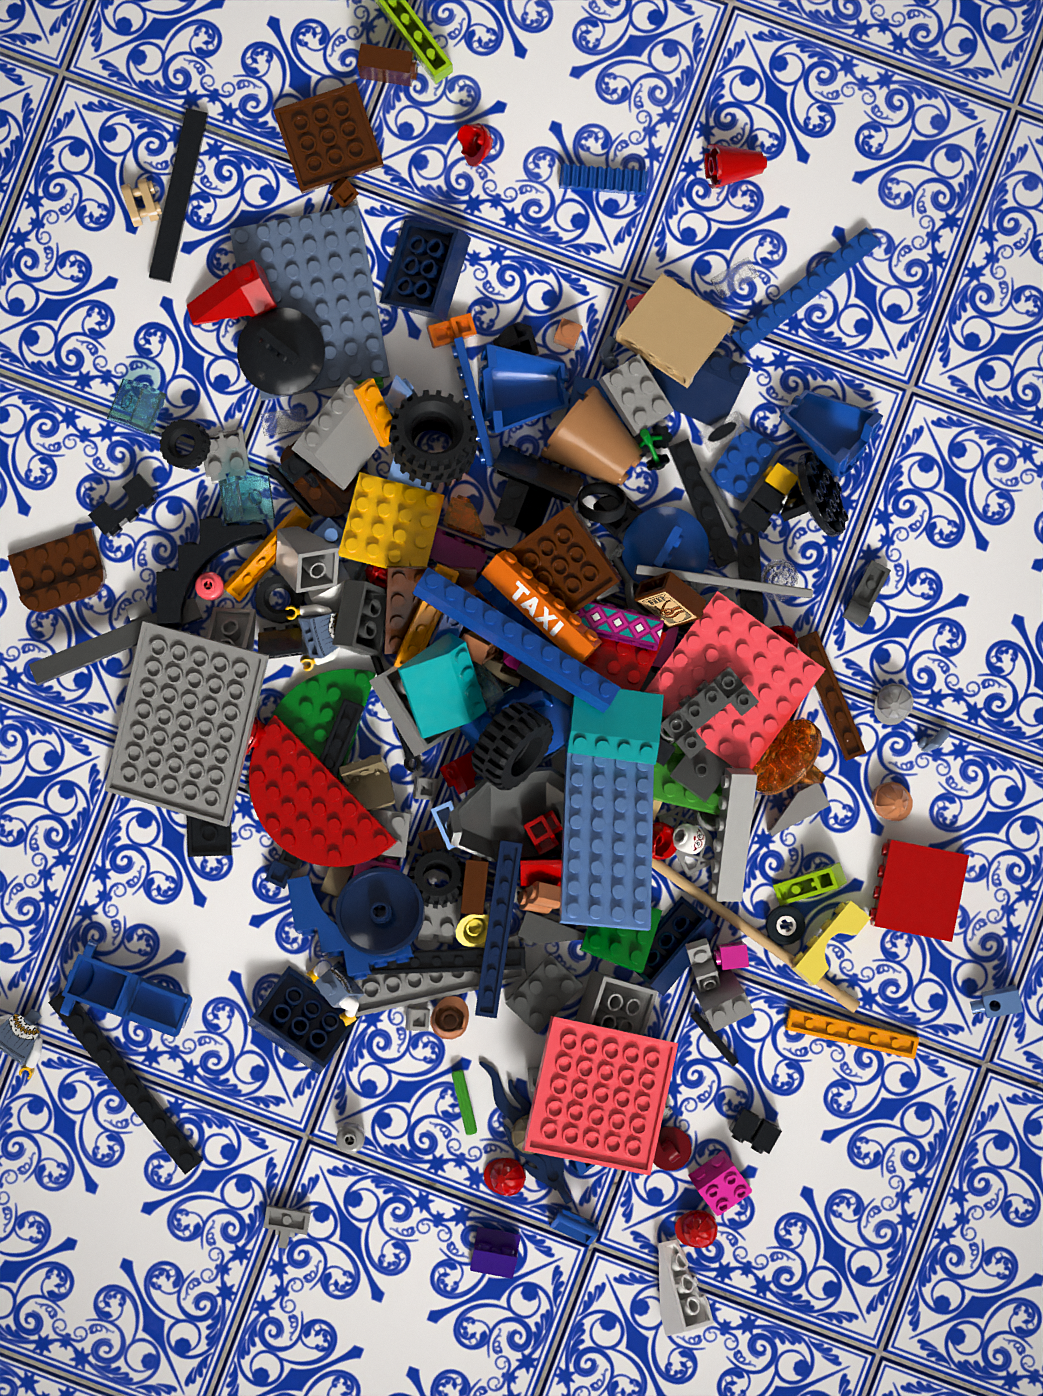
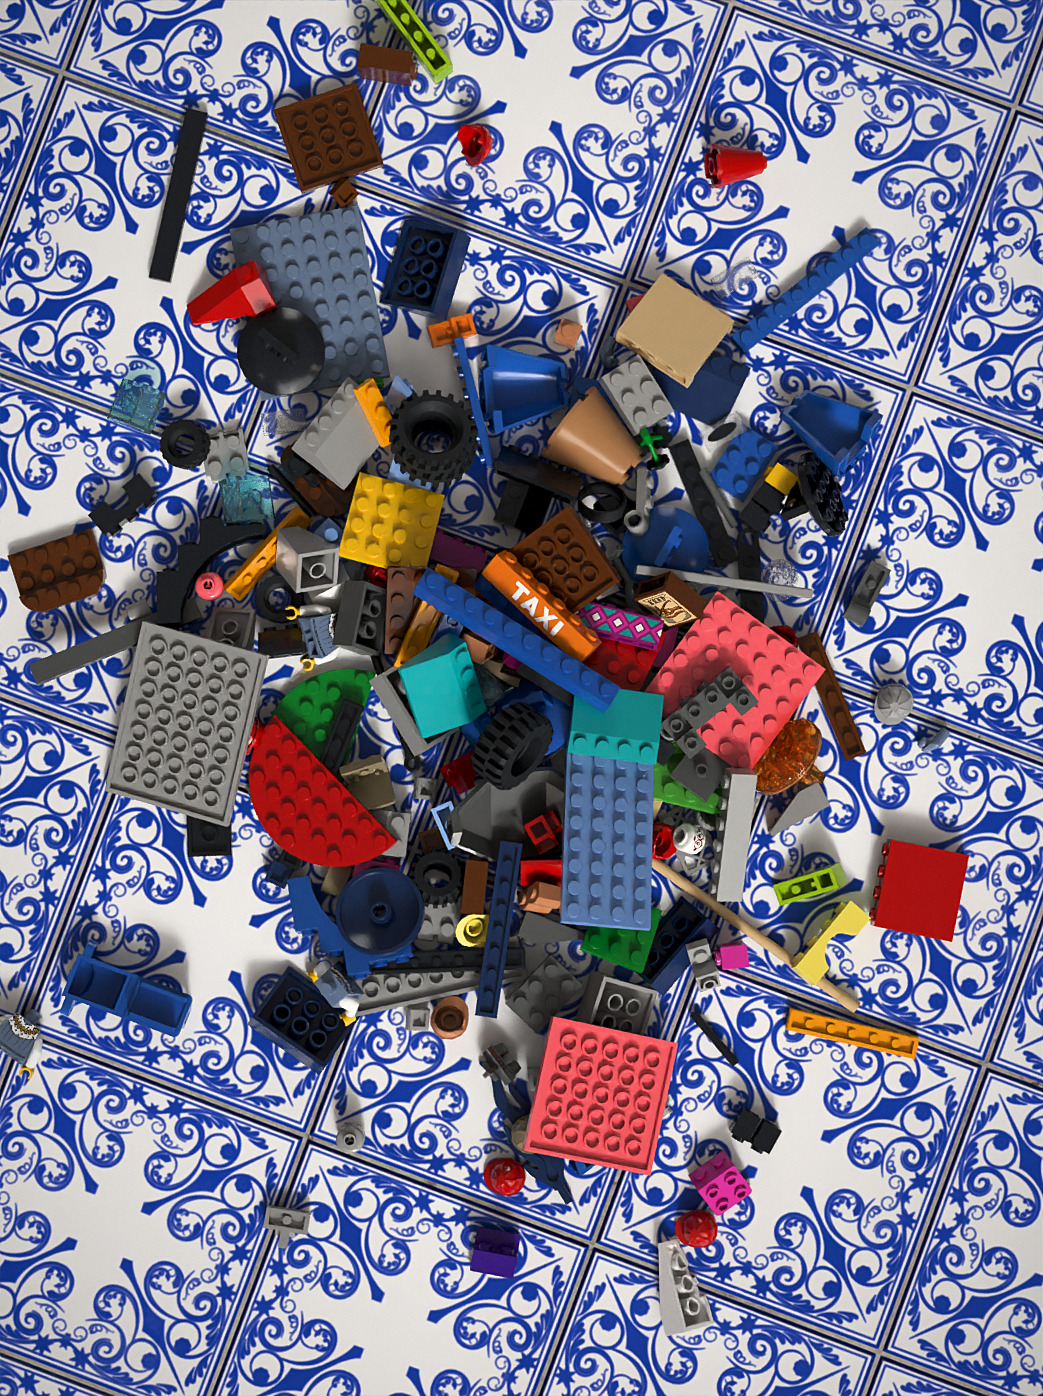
(129, 1085): black plate -> none
(151, 208): tan brick -> none
(464, 518): clear orange slope -> none
(464, 1102): bright green axle -> none
(497, 1067): none -> dark grey hips
(518, 338): black slope -> none
(574, 1225): blue tile -> none
(603, 179): blue gear -> none
(644, 503): none -> light grey plate
(672, 1149): dark red tile -> none
(724, 1003): light grey slope -> none
(779, 934): black bush -> none
(892, 801): nougat piece -> none
(1008, 1001): medium blue torso -> none

